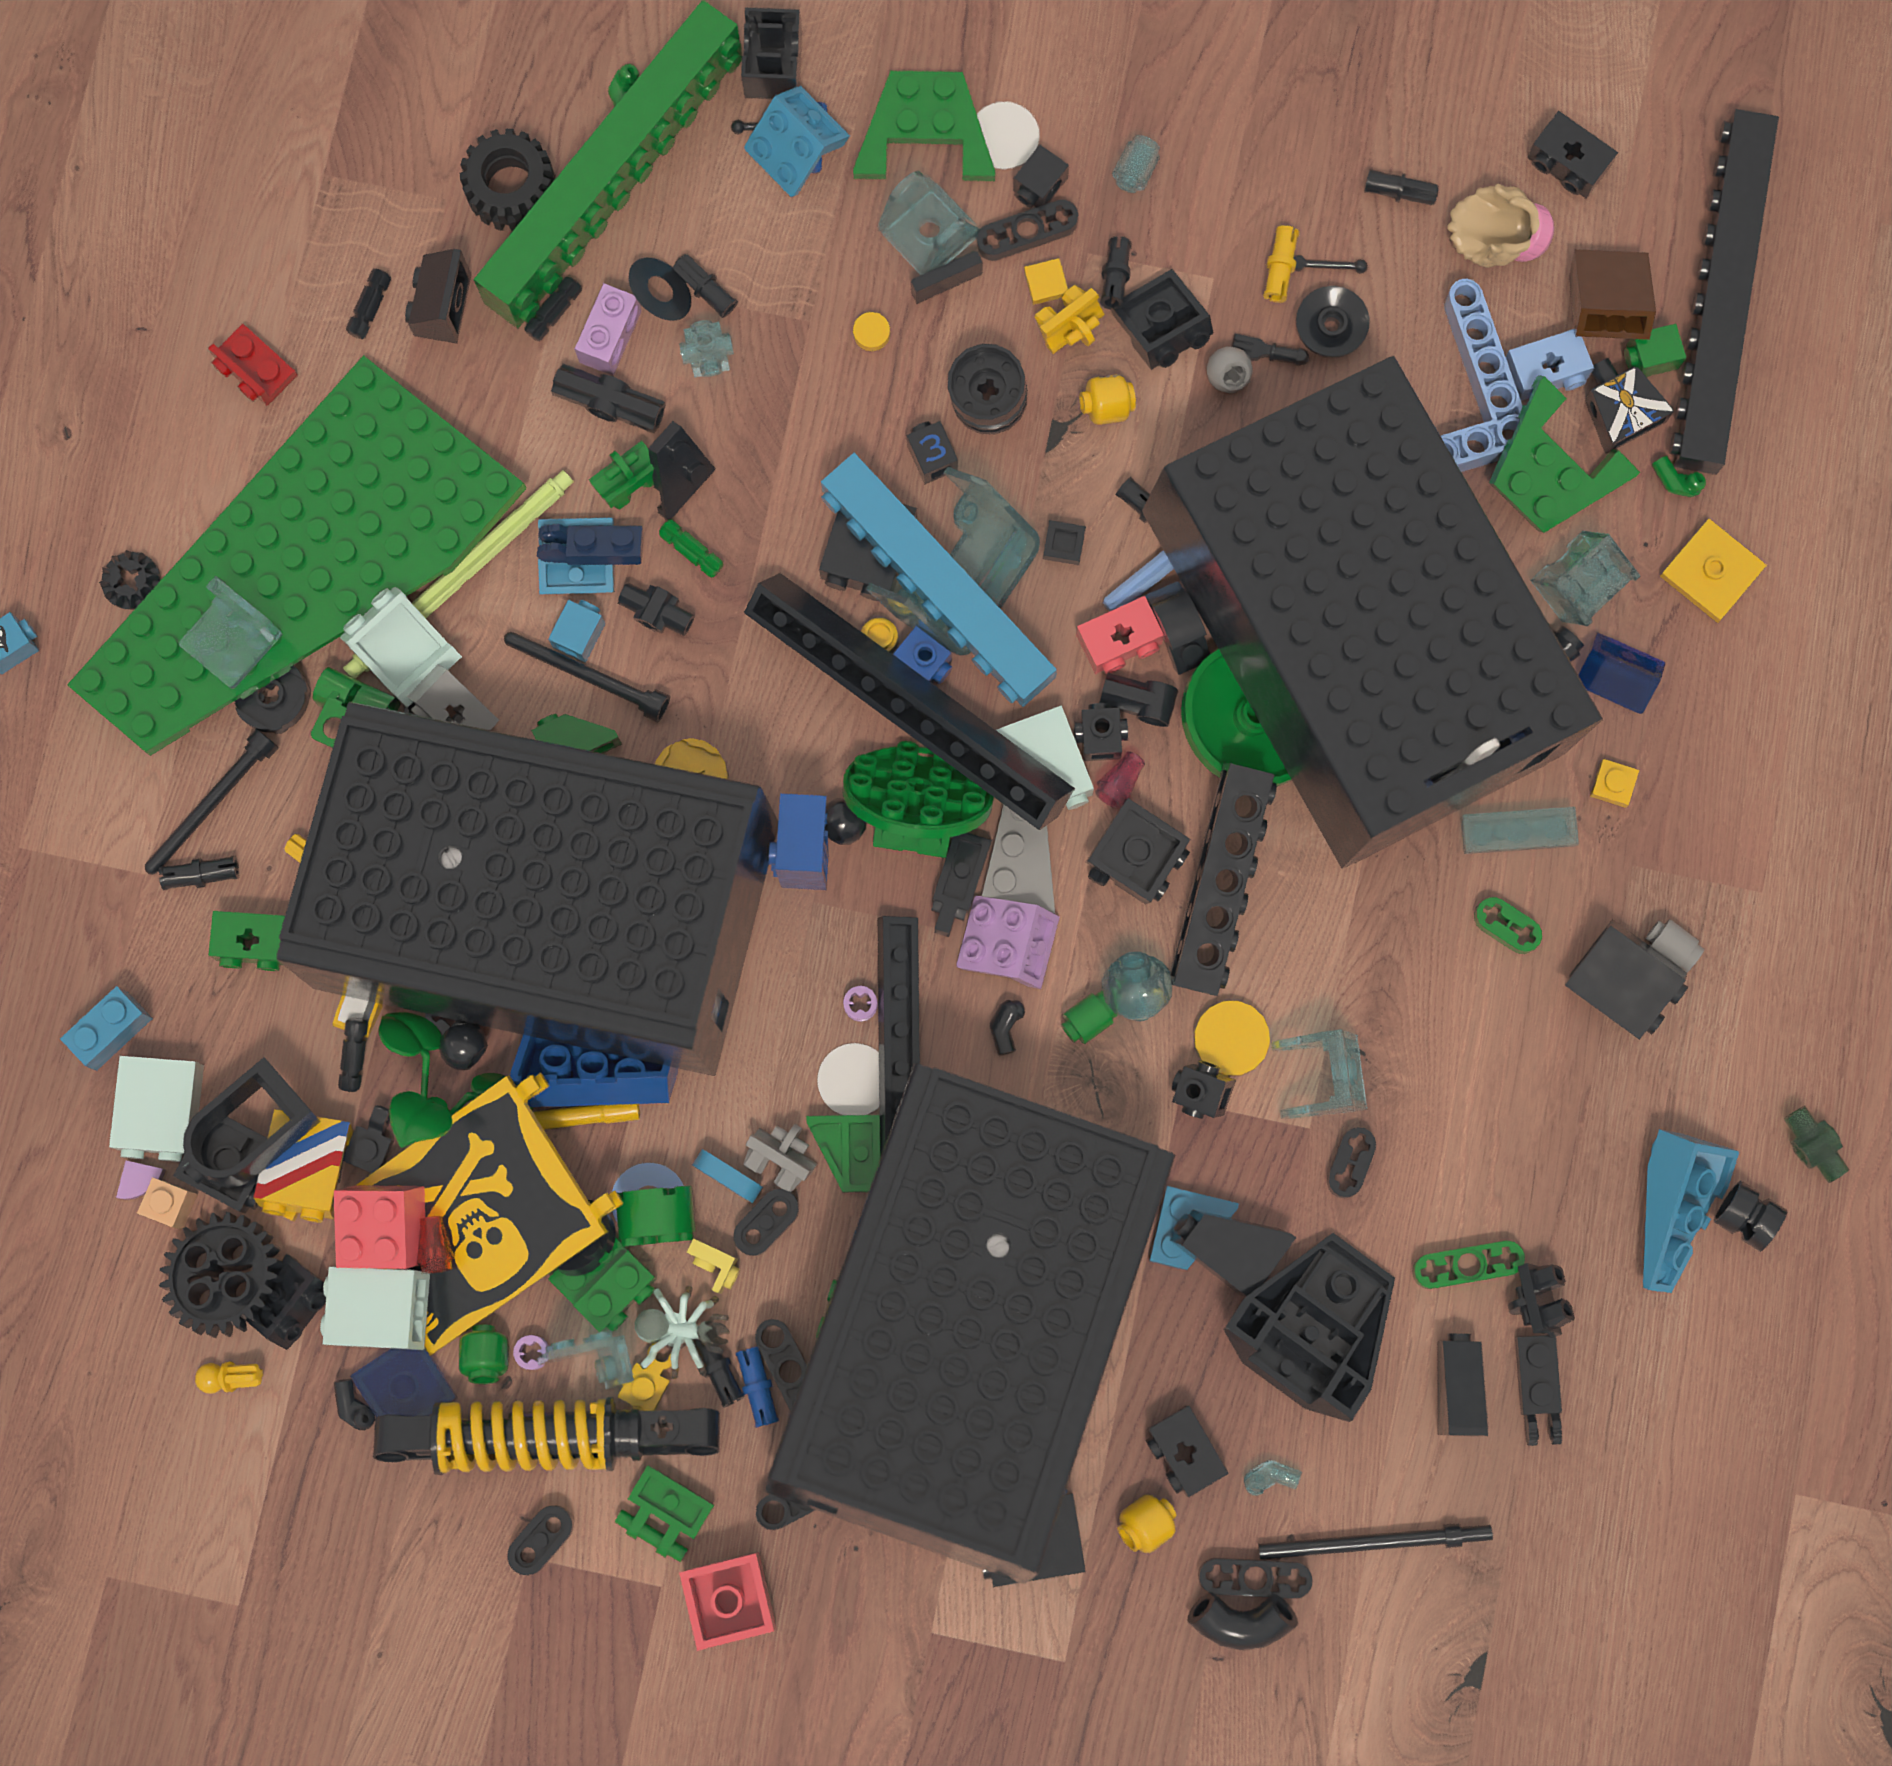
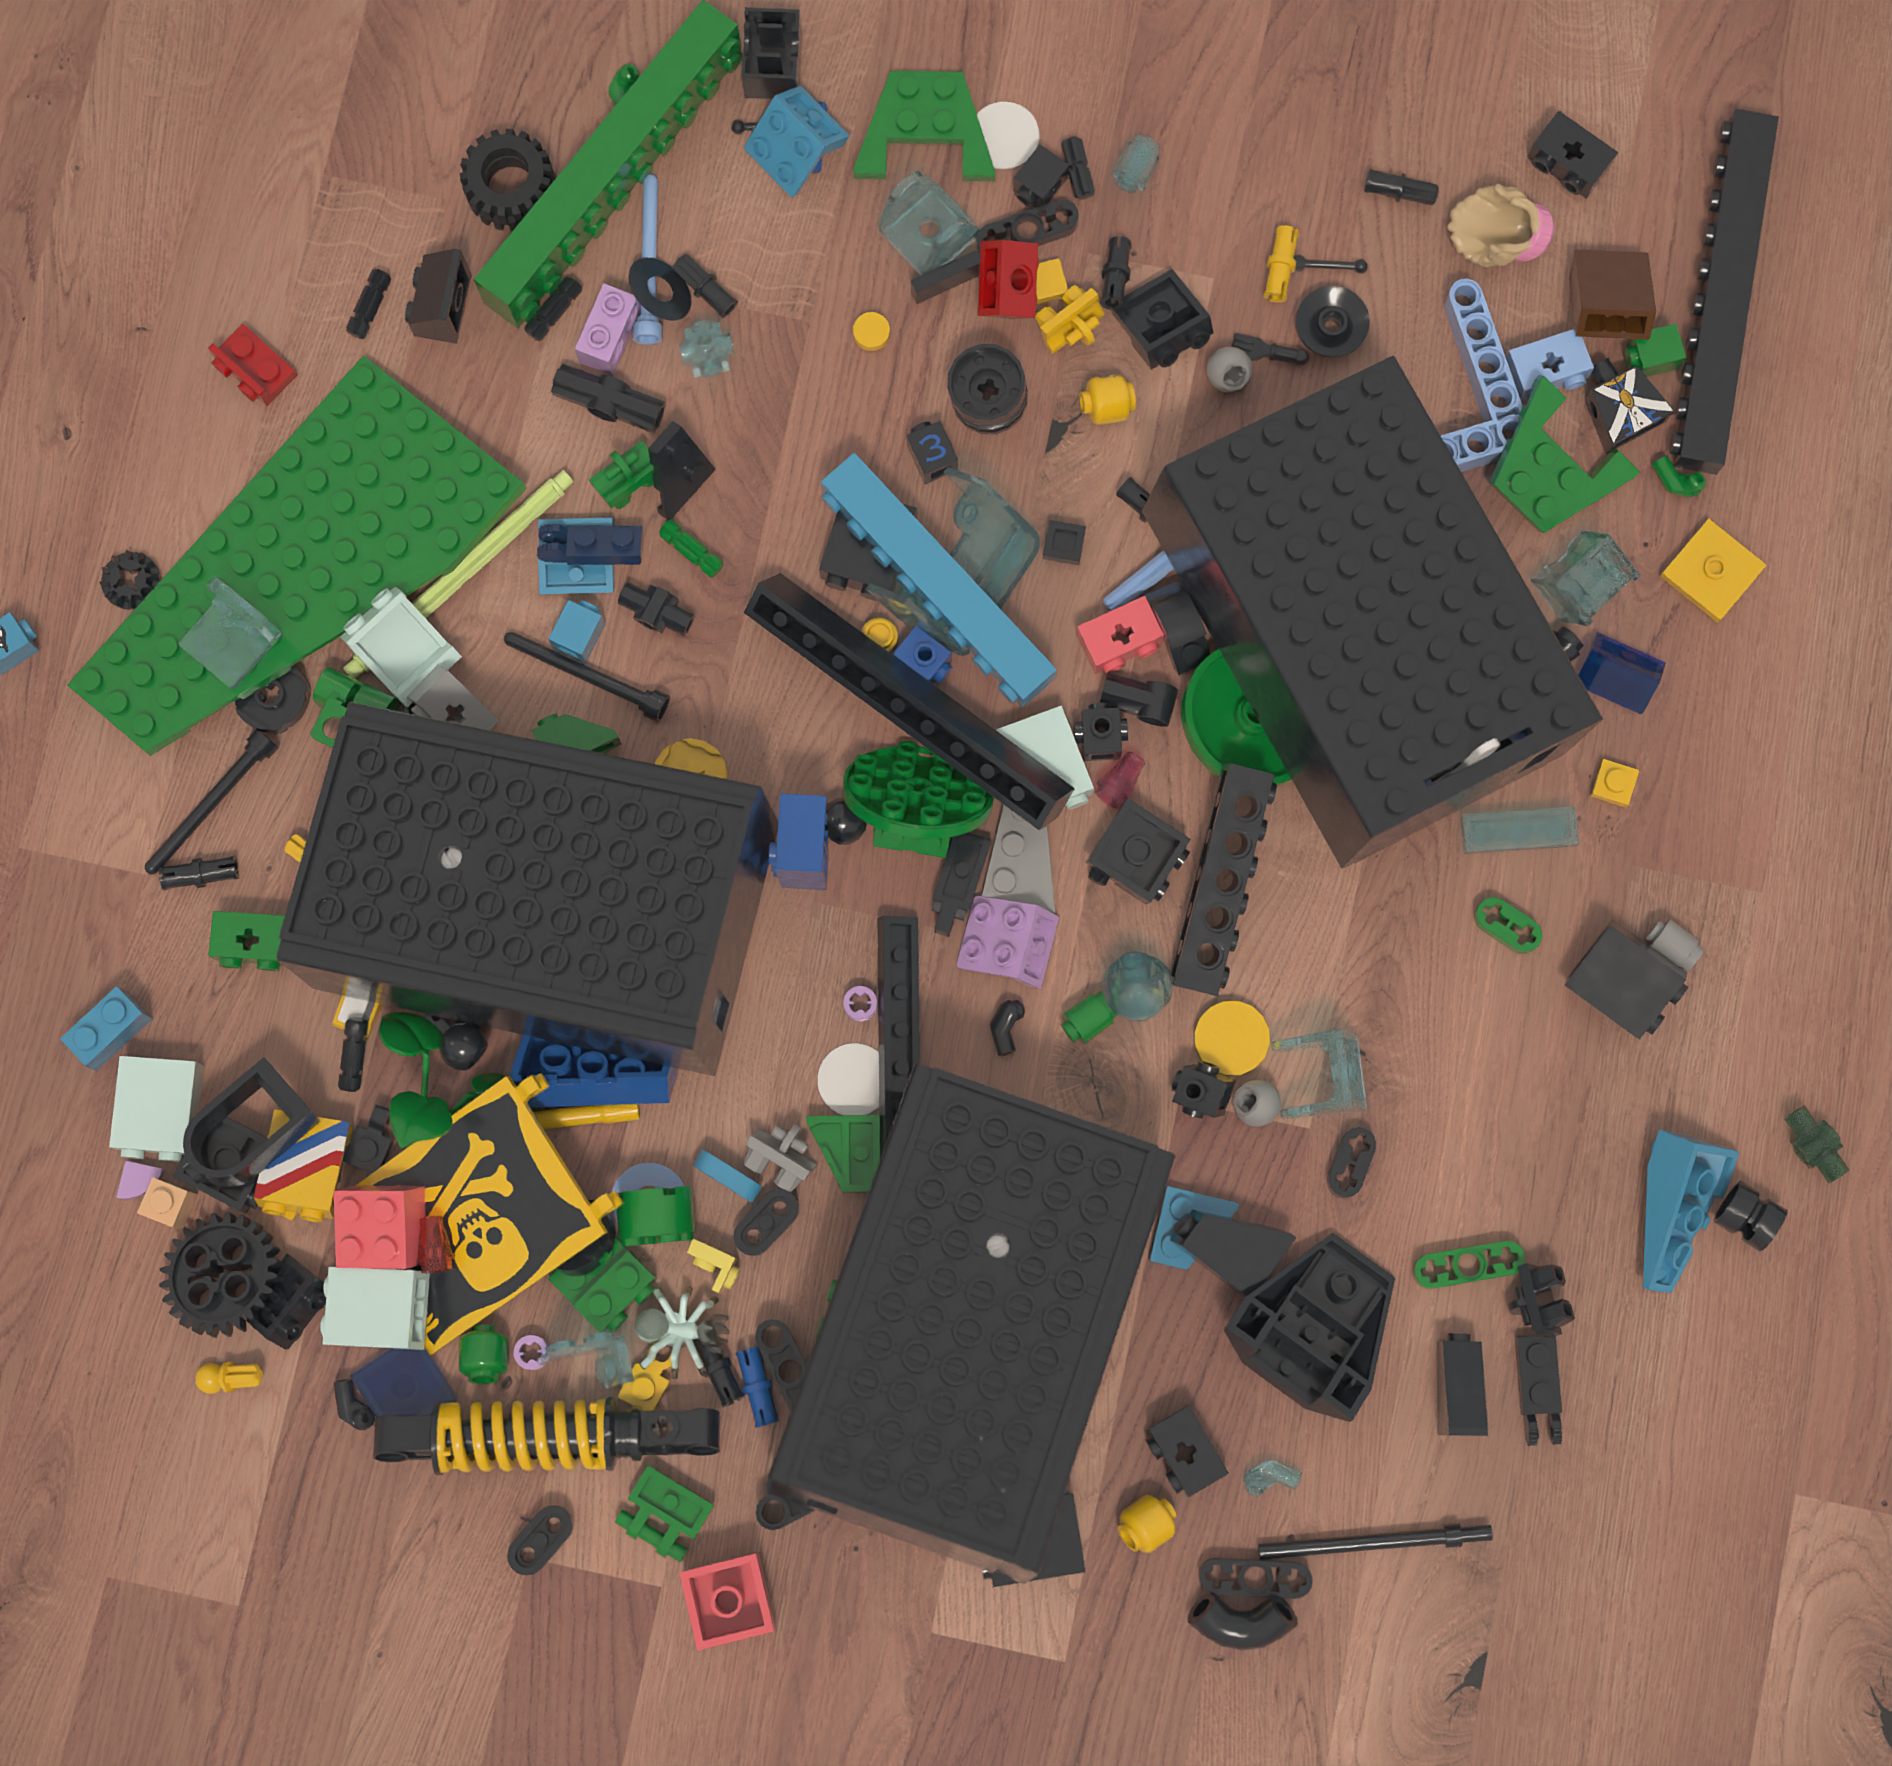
(647, 328): none -> light blue piece
(1008, 279): none -> red brick
(1079, 175): none -> black piece
(1257, 1103): none -> light grey piece

